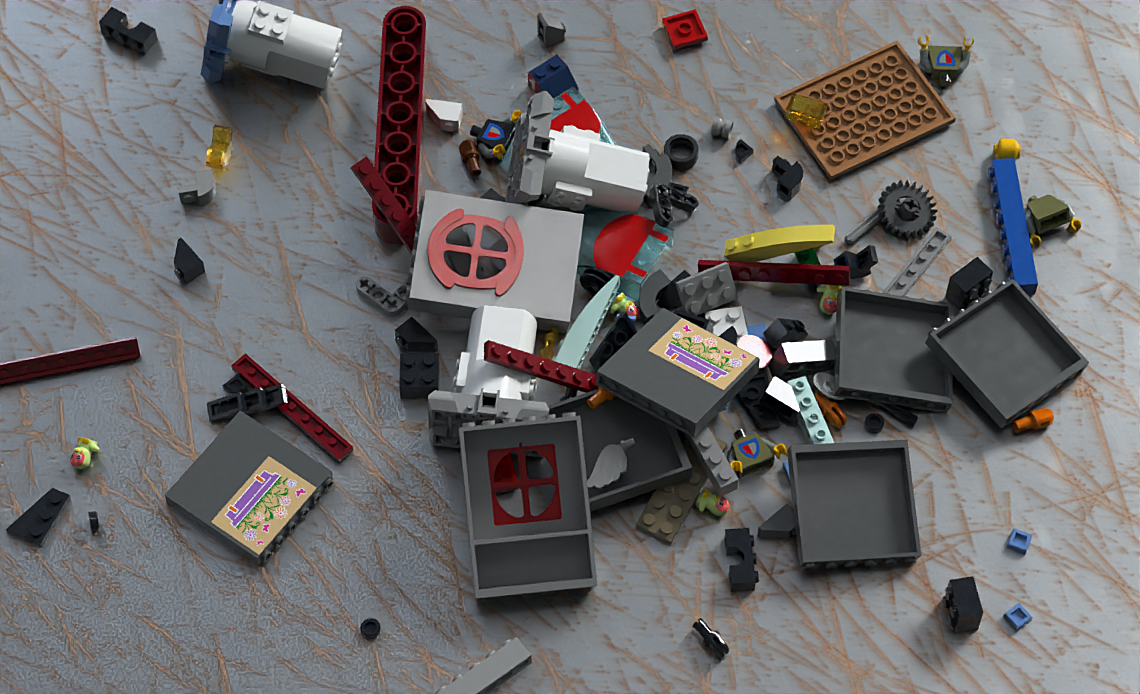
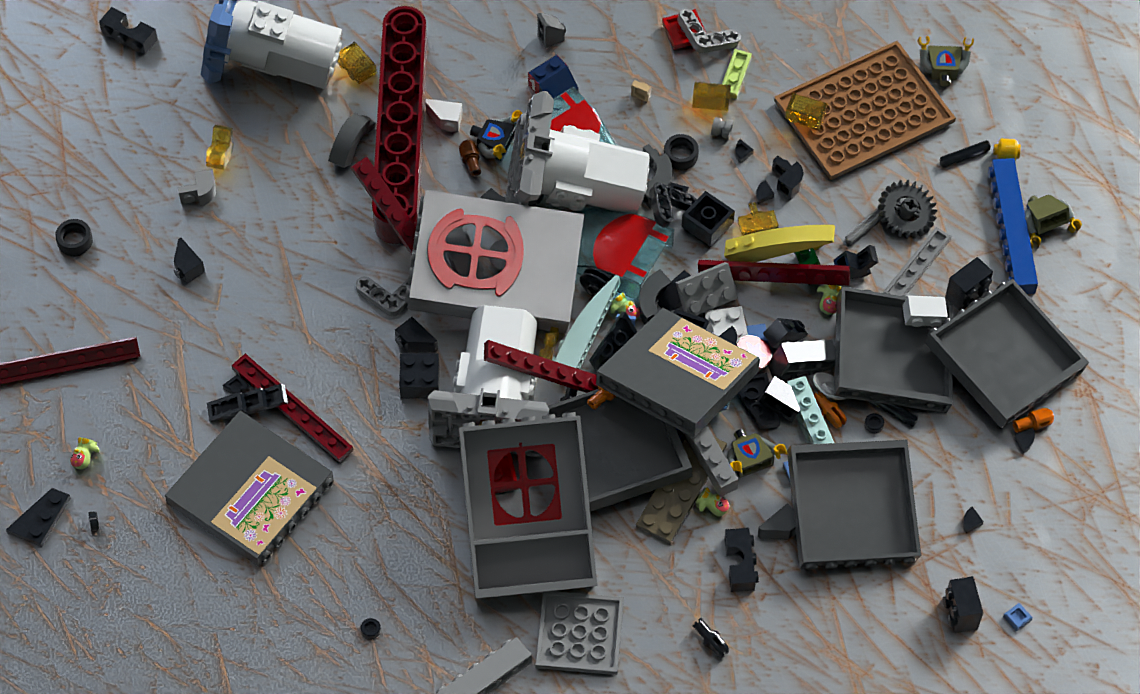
(73, 225): none -> black tyre
(348, 139): none -> dark grey arch
(357, 63): none -> clear yellow brick
(579, 632): none -> light grey plate
(610, 465): light grey animal -> none
(640, 90): none -> tan plate
(704, 42): none -> light grey beam
(708, 218): none -> black brick
(711, 96): none -> clear yellow brick
(736, 71): none -> yellowish green tile
(757, 221): none -> clear yellow plate
(764, 192): none -> black tile
(925, 311): none -> white brick
(965, 153): none -> black axle
(971, 520): none -> black tile
(1019, 541): medium blue tile -> none
(1025, 439): none -> black tile

